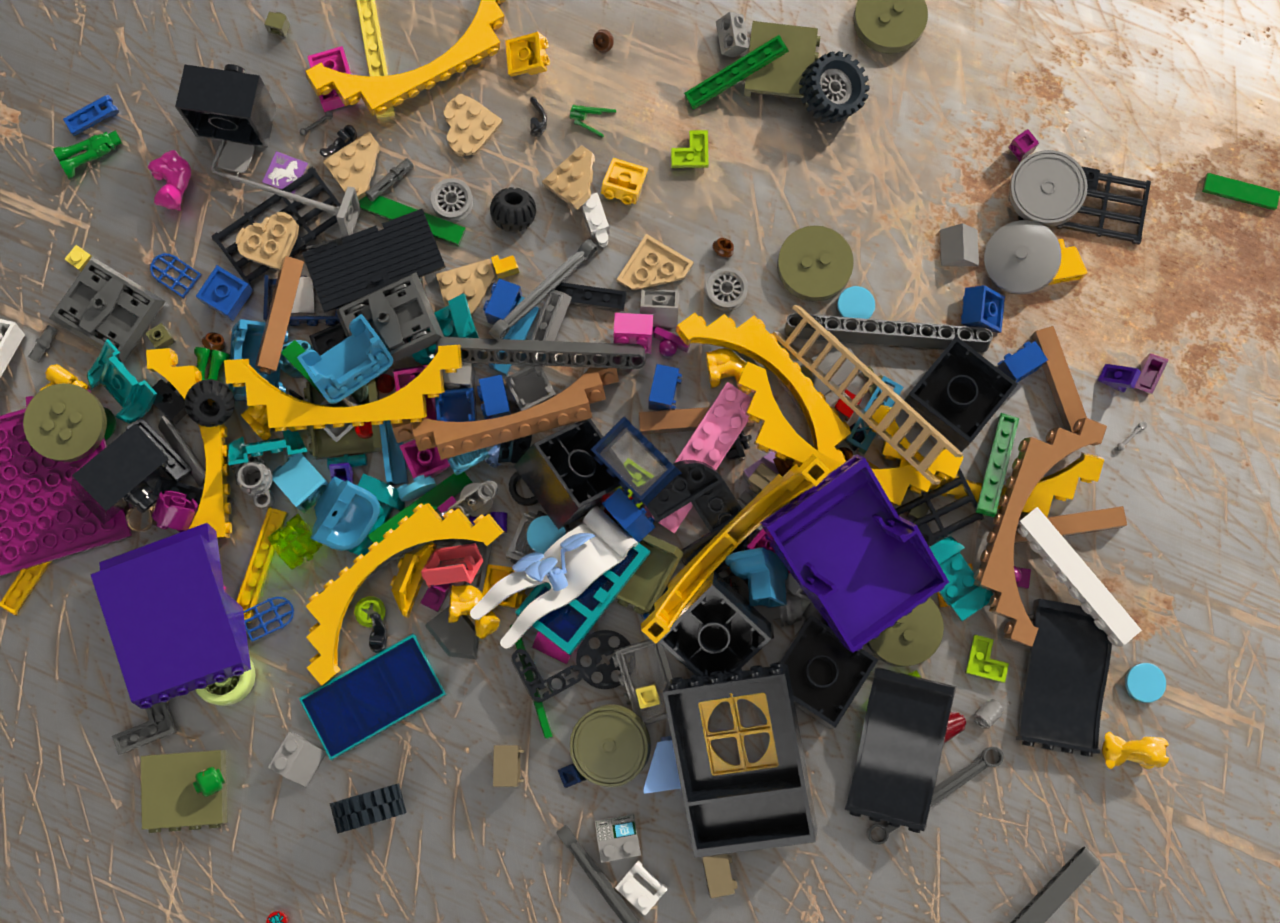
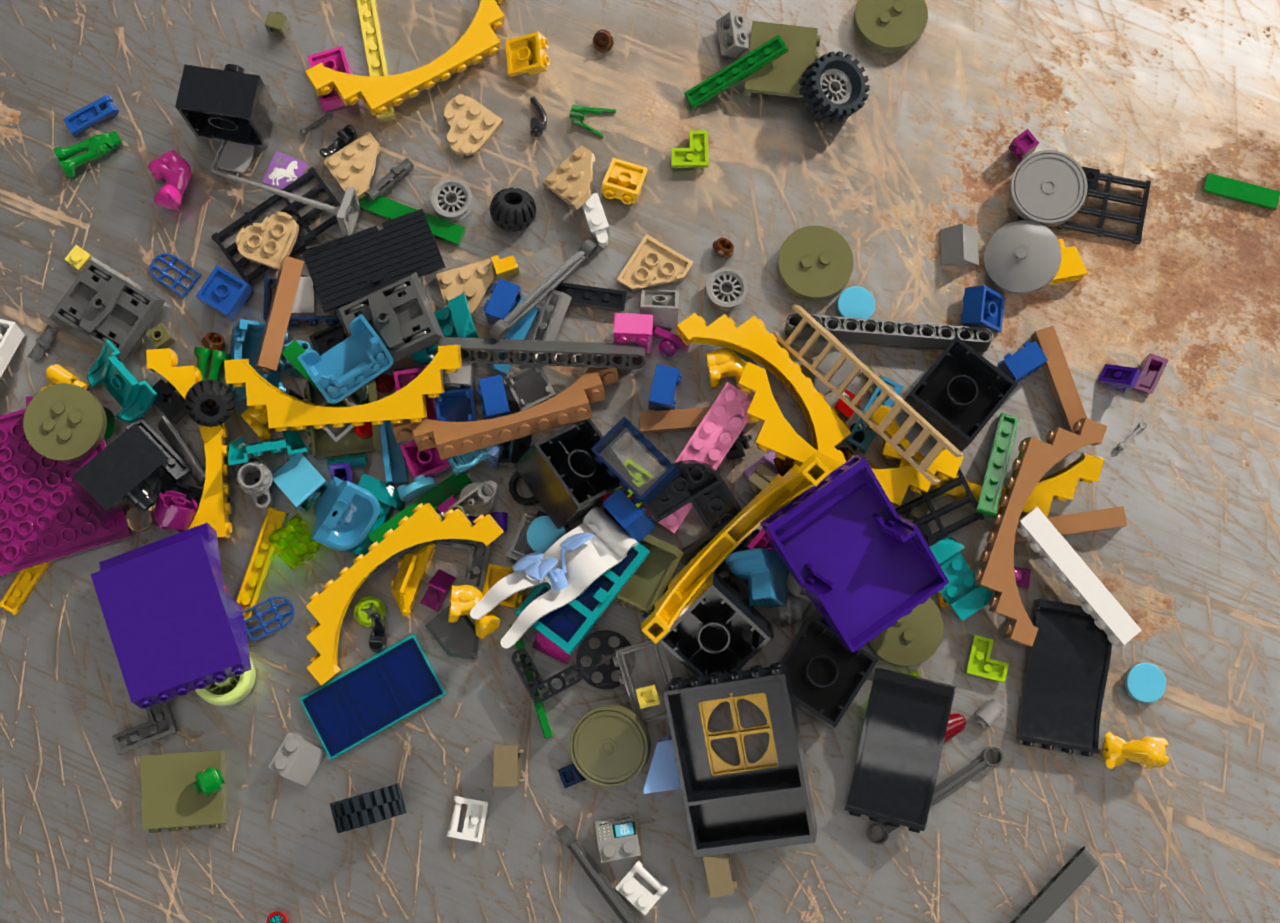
(452, 565): coral window -> none
(474, 819): none -> white plate

